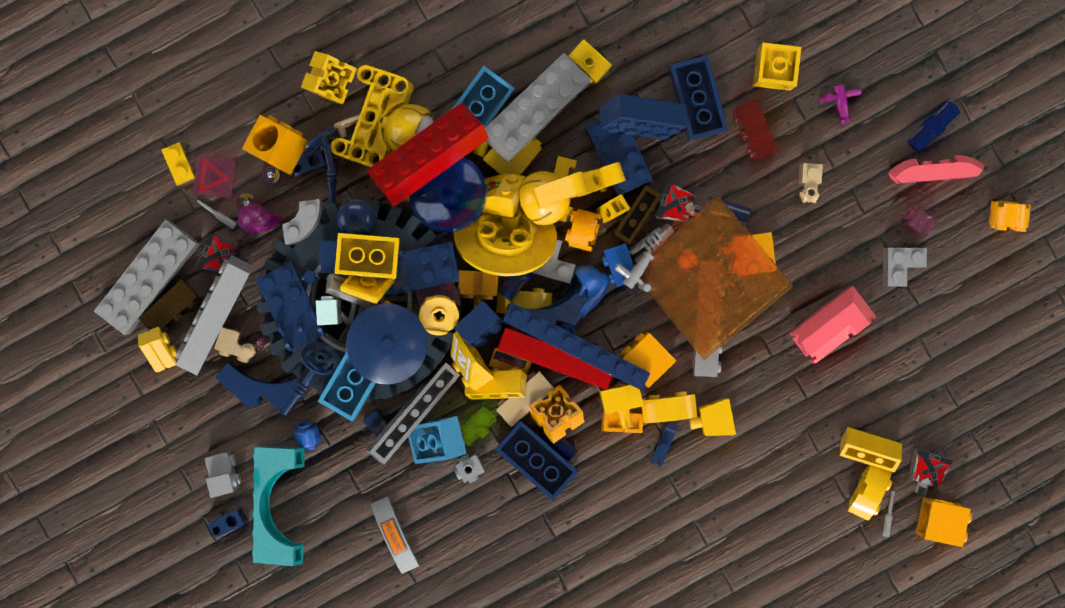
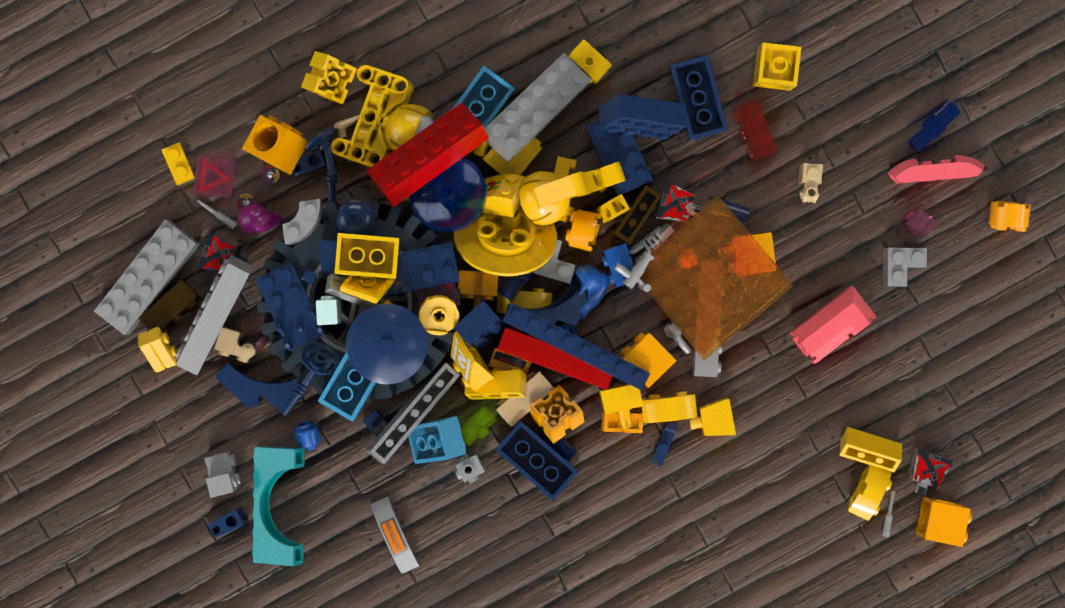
(672, 331): none -> light grey bar
(840, 96): magenta piece -> none

